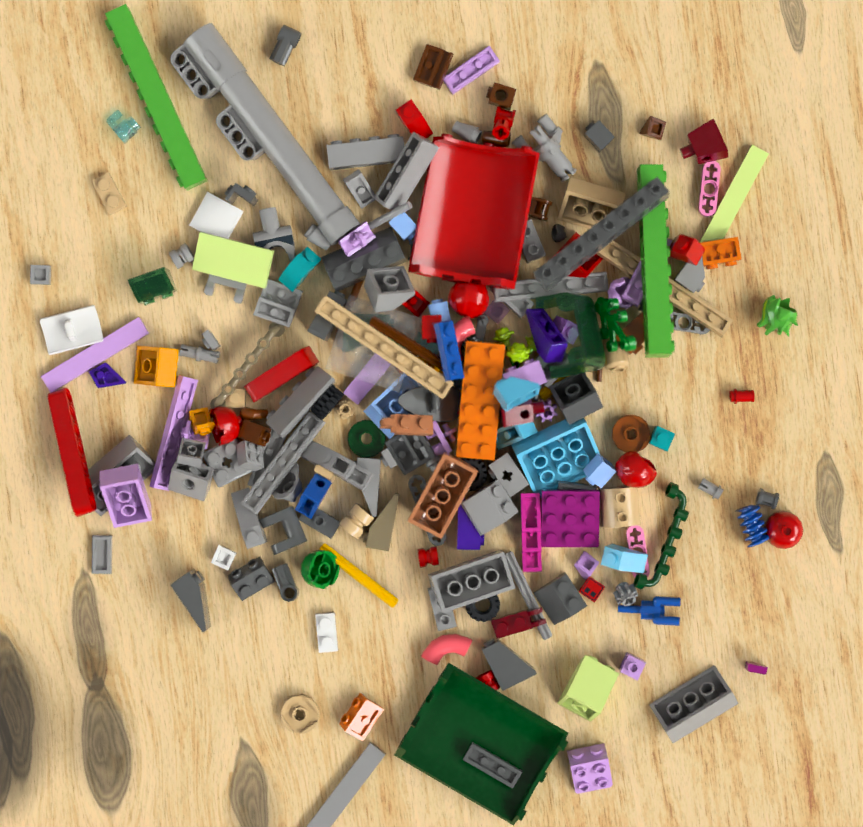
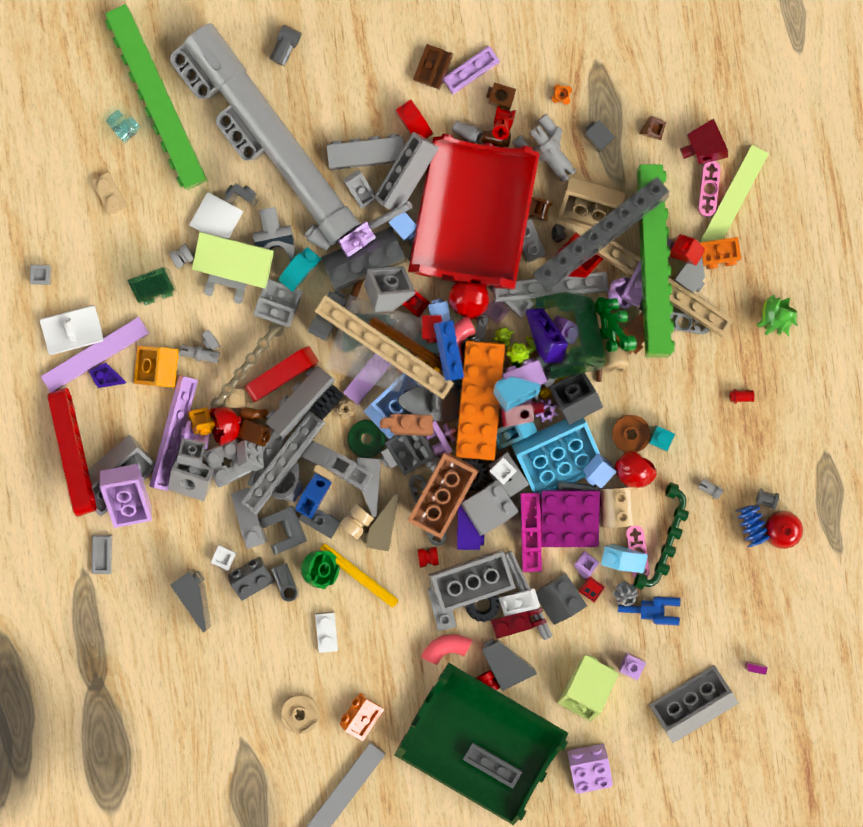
(503, 471): none -> white plate
(519, 602): none -> white plate
(566, 90): none -> orange plate

